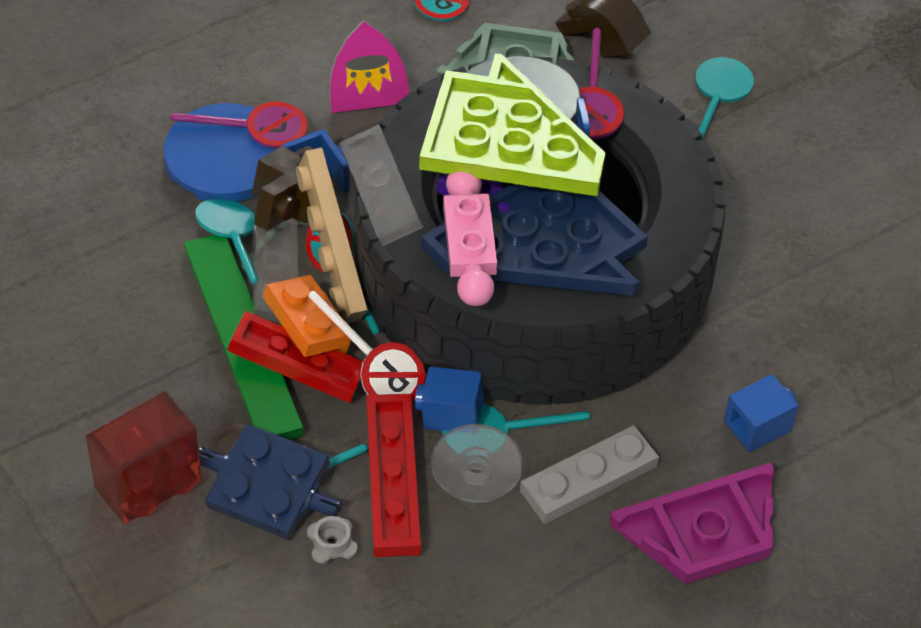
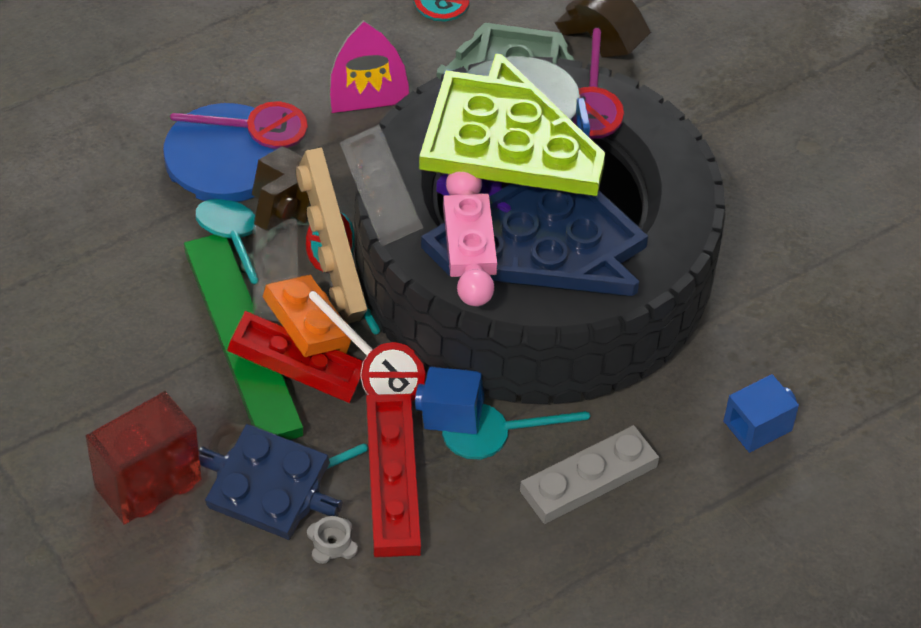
(334, 155): blue bracket -> none
(481, 449): clear dish -> none
(705, 525): magenta wing -> none
(722, 81): teal piece -> none

